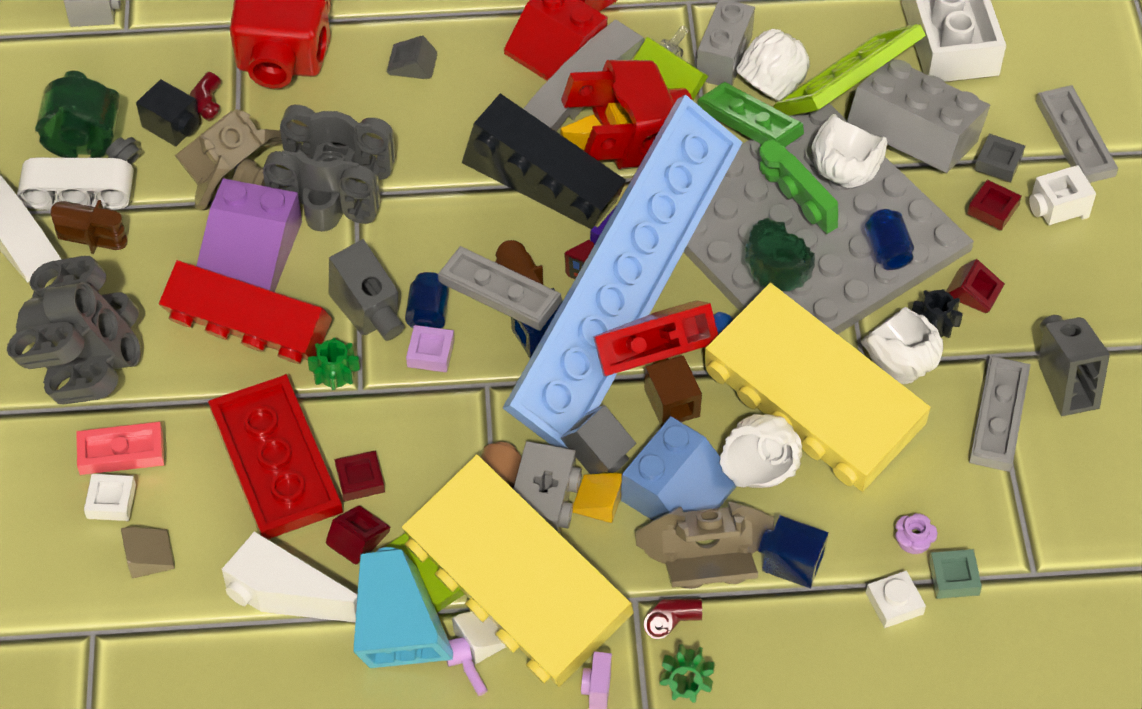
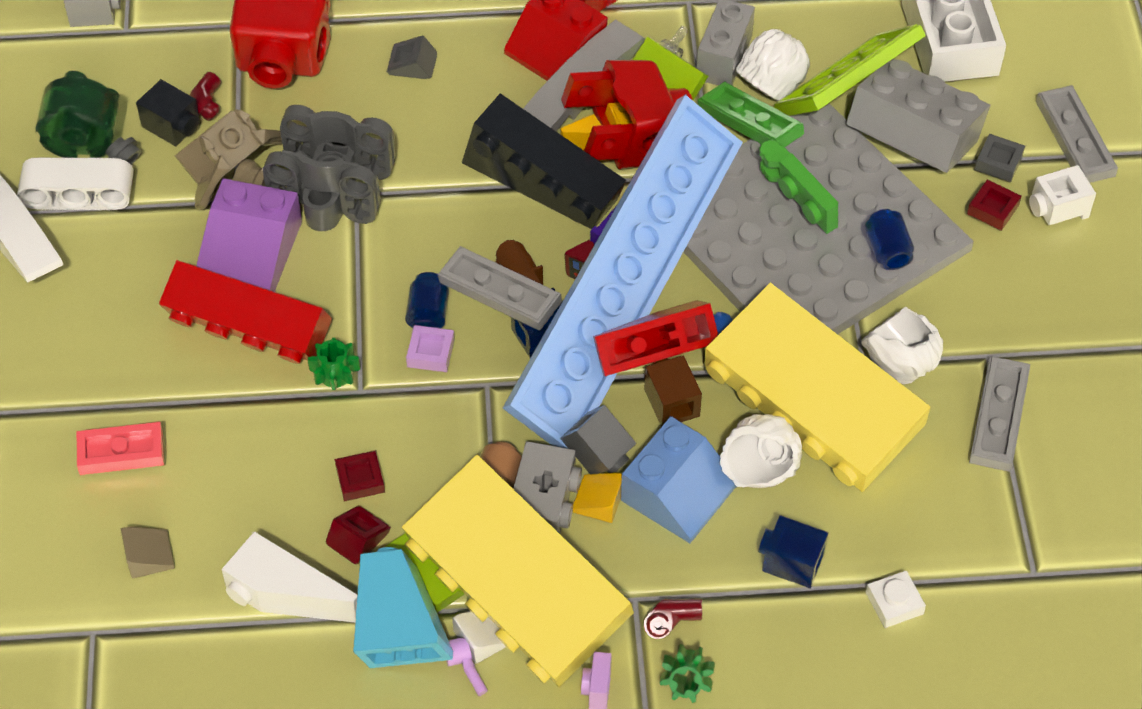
(75, 331): dark grey piece -> none
(89, 225): reddish brown arm -> none
(110, 497): white plate -> none
(275, 457): red plate -> none
(364, 291): dark grey torso -> none
(689, 564): dark tan piece -> none
(778, 256): clear green hair -> none
(847, 153): white hair -> none
(913, 542): lavender plate -> none
(940, 310): black gear -> none
(955, 574): sand green plate -> none
(976, 286): dark red slope -> none
(1073, 364): dark grey torso -> none

